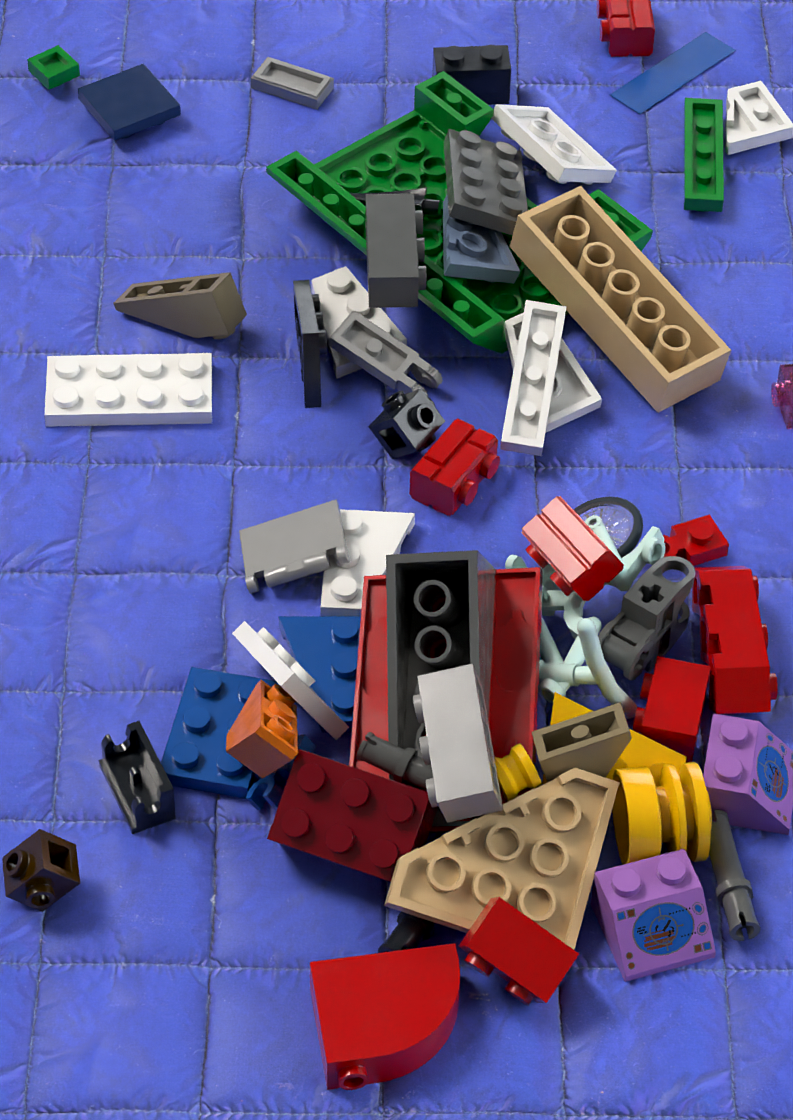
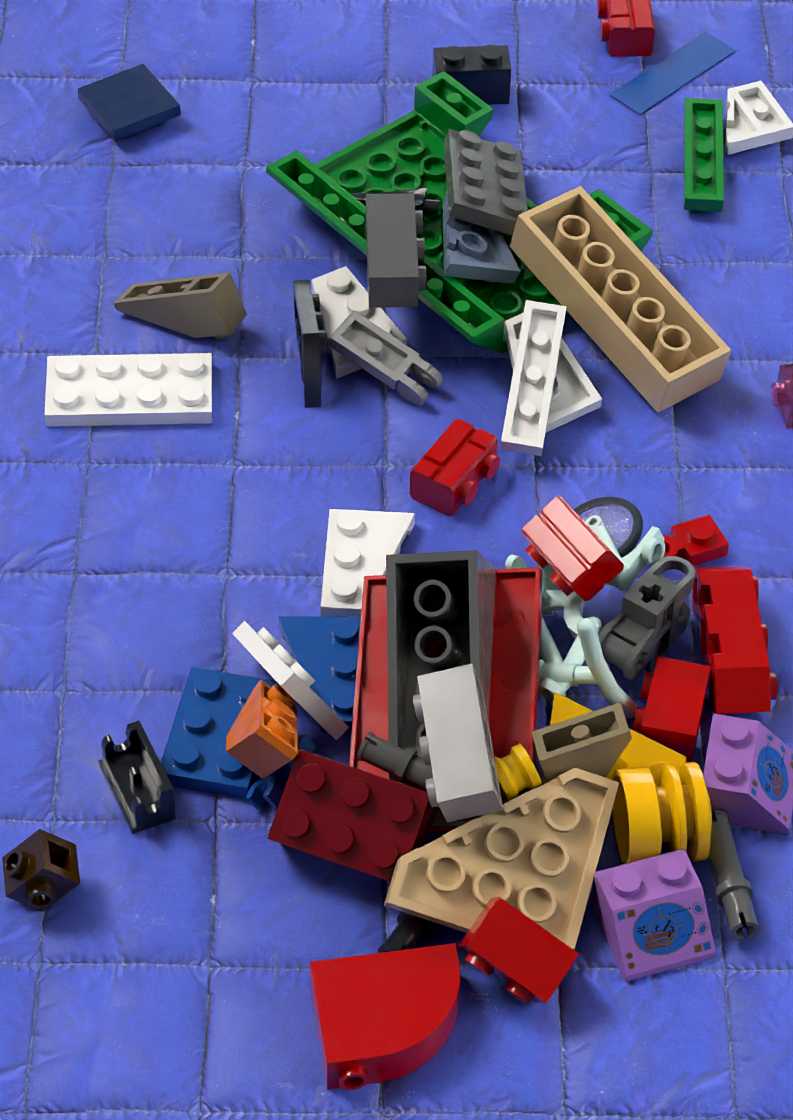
(53, 67): green plate -> none
(292, 83): light grey tile -> none
(293, 545): light grey piece -> none
(407, 423): black brick -> none
(553, 144): white plate -> none

